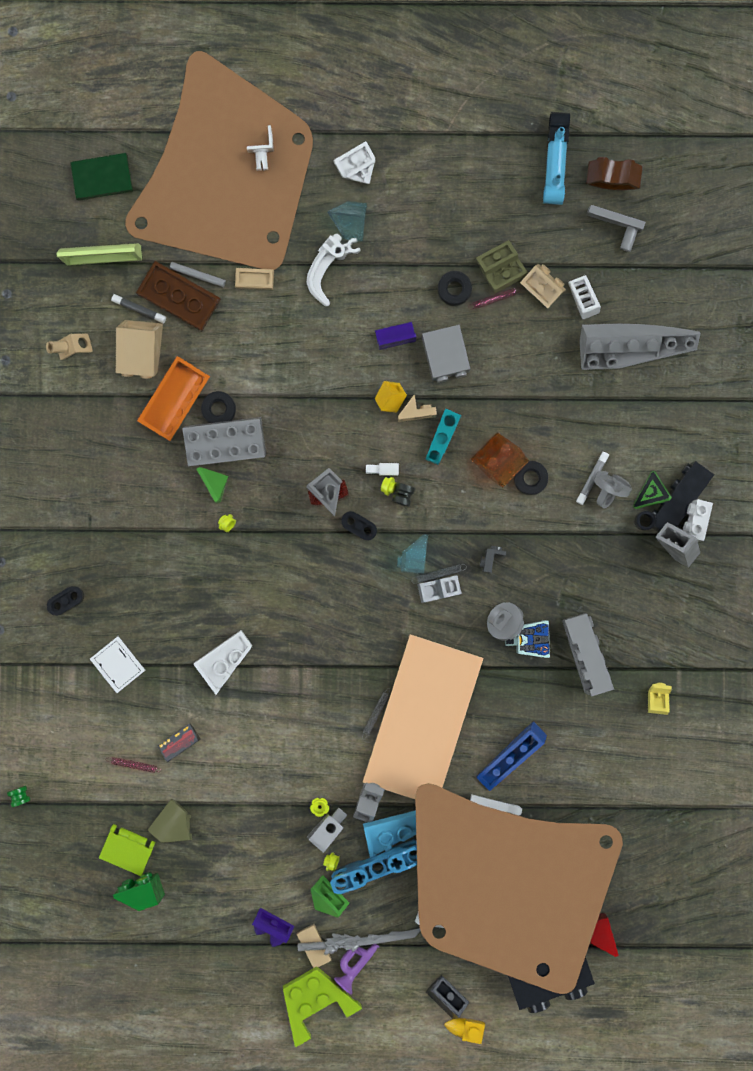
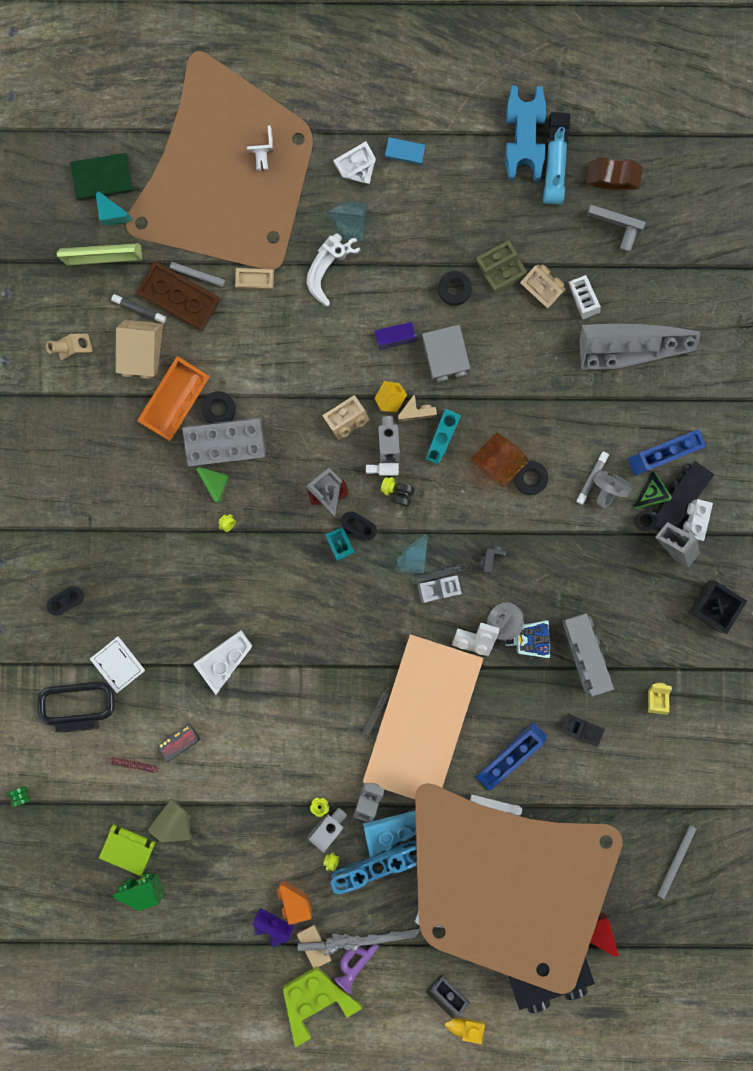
(76, 722): none -> black bar
(109, 212): none -> teal slope
(296, 903): none -> orange slope
(326, 900): bright green slope -> none
(339, 544): none -> teal slope
(346, 417): none -> tan bracket
(389, 441): none -> light grey torso
(405, 151): none -> dark azure tile
(480, 642): none -> white plate
(495, 299): clear pink piece -> none
(525, 117): none -> dark azure piece
(583, 730): none -> black slope
(666, 452): none -> blue slope
(677, 861): none -> light grey bar
(717, 606): none -> black brick

